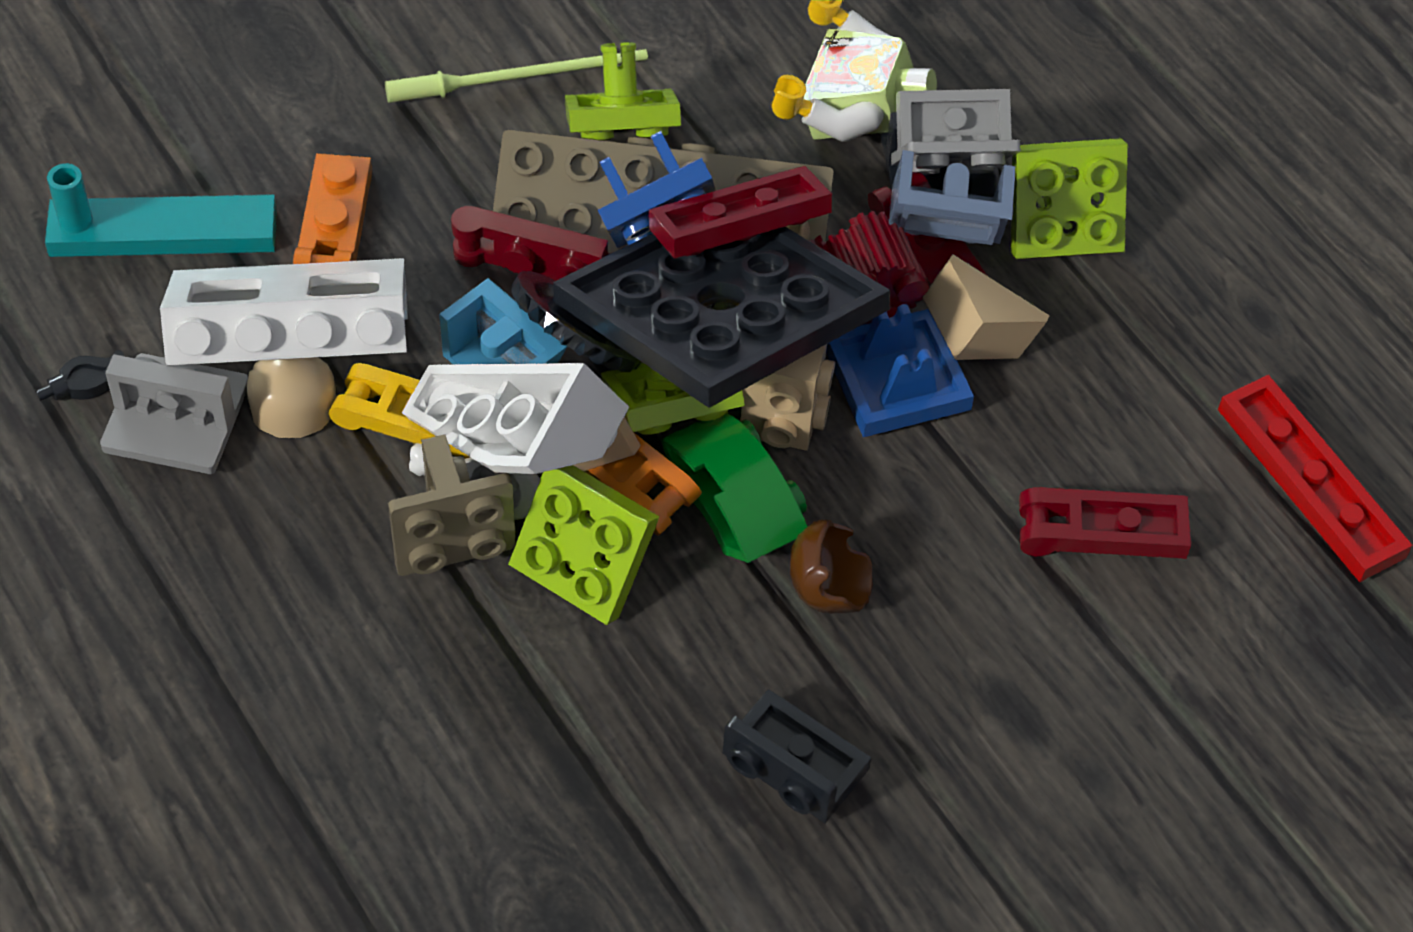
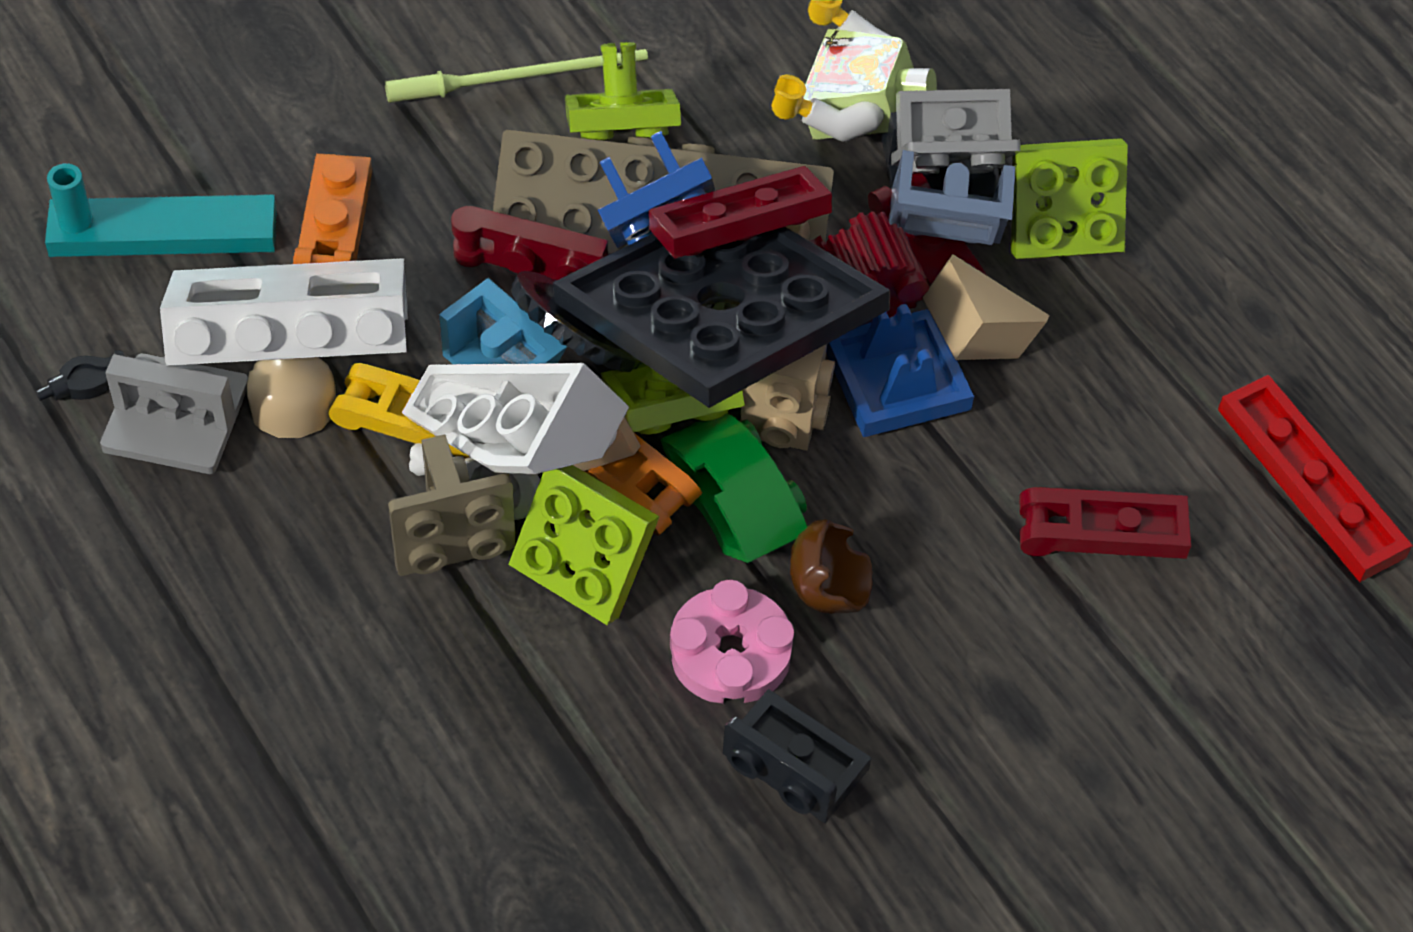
(735, 612): none -> bright pink plate

